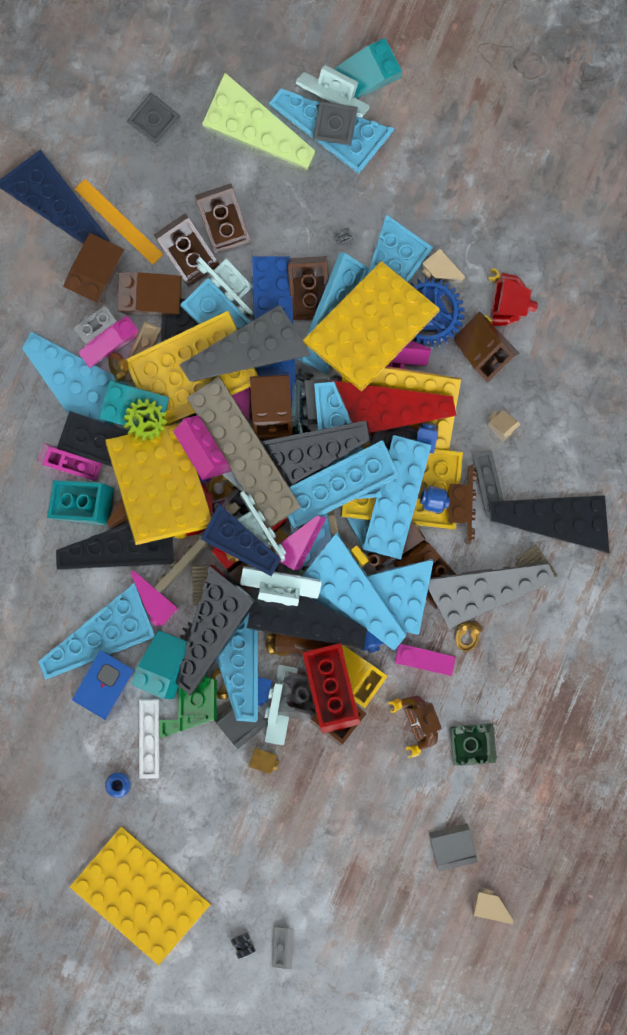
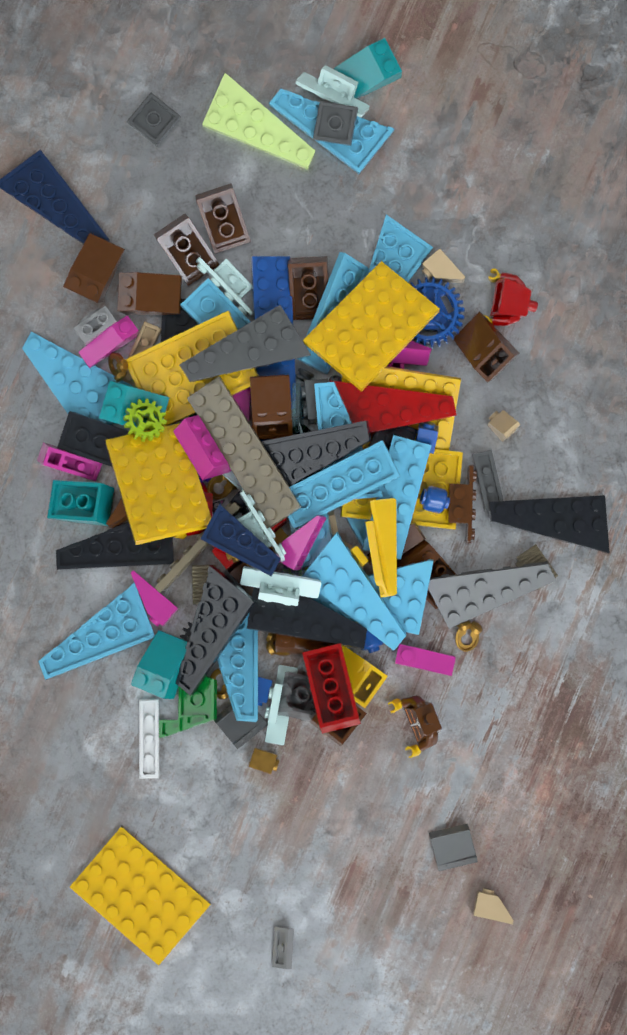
(103, 684): blue slope -> none
(111, 786): blue head -> none
(119, 222): light orange sticker -> none
(243, 945): black wheel -> none
(342, 235): dark grey bush -> none
(383, 545): none -> yellow wedge
(473, 744): dark green slope -> none

